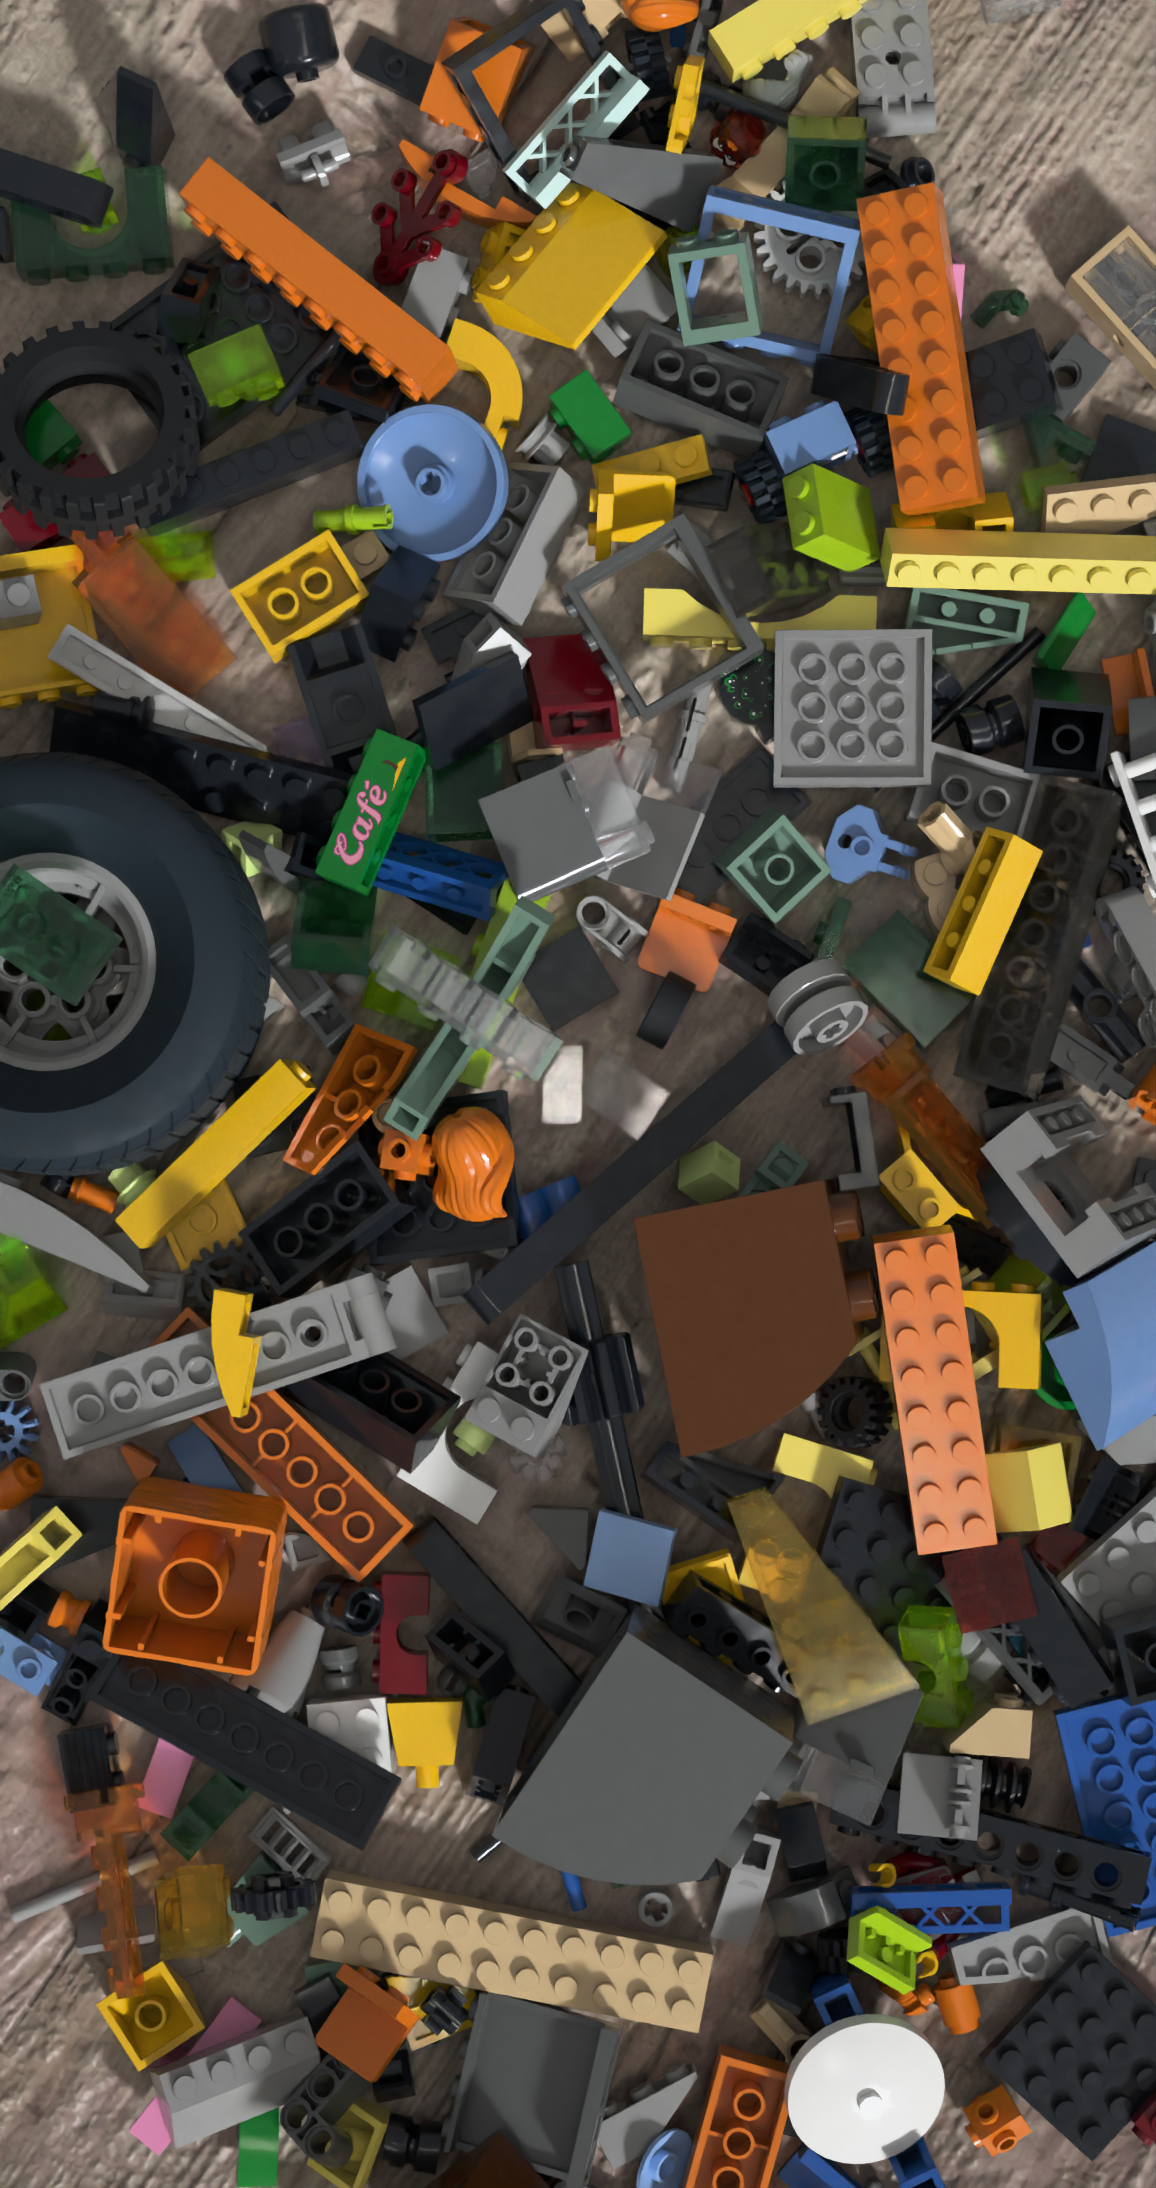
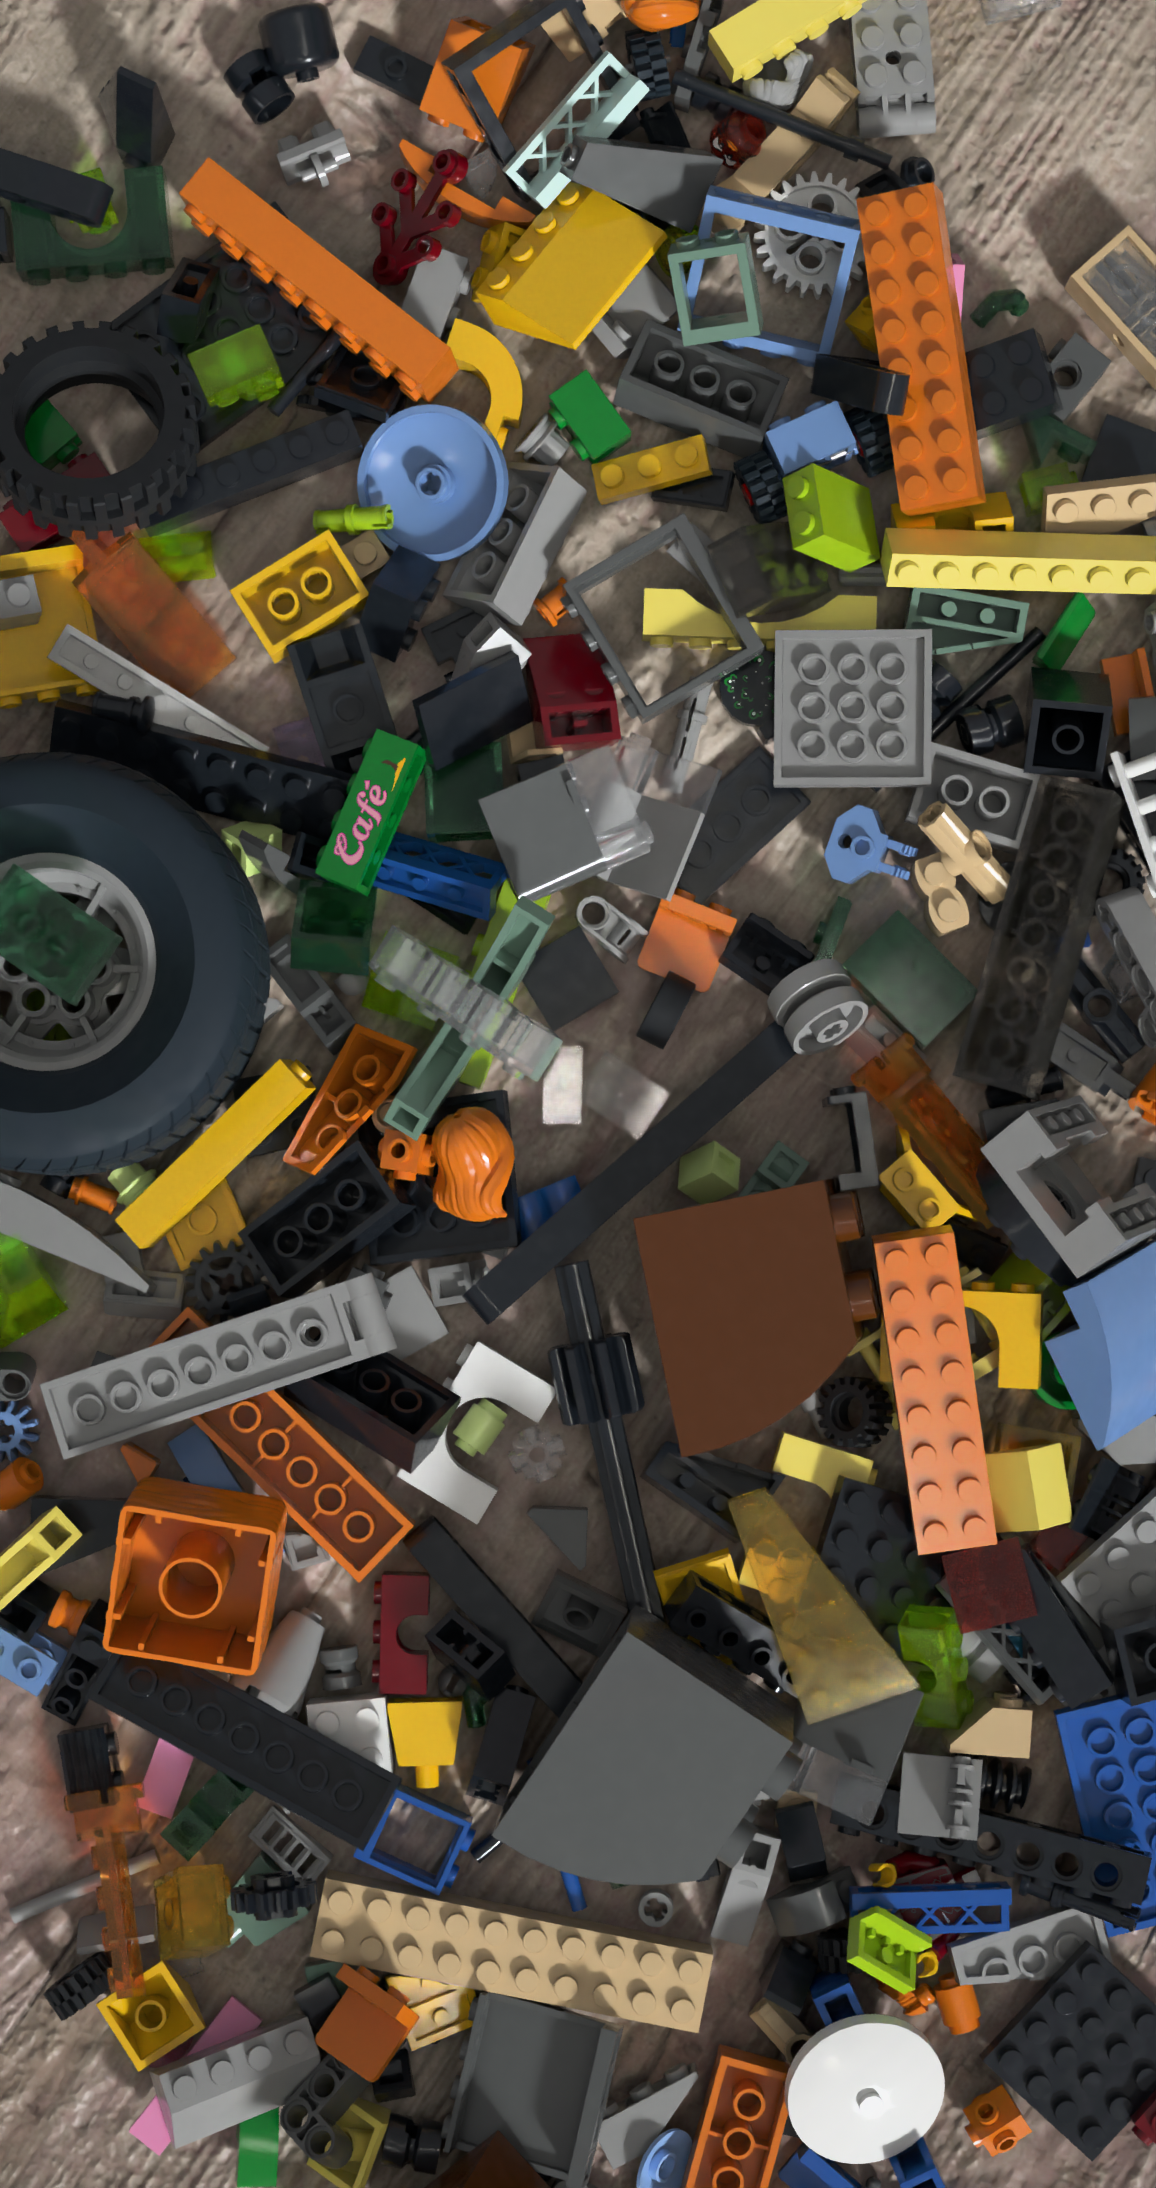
(79, 1986): none -> black tyre
(234, 1348): yellow slope -> none
(347, 1605): black wheel -> none
(408, 1872): none -> blue window
(444, 2010): black gear -> none
(528, 1387): light grey slope -> none
(550, 605): none -> orange bush
(628, 507): yellow bracket -> none
(630, 1557): light blue tile -> none
(683, 112): yellow wing -> none
(772, 865): sand green brick -> none
(825, 162): clear green brick -> none
(983, 910): yellow brick -> none

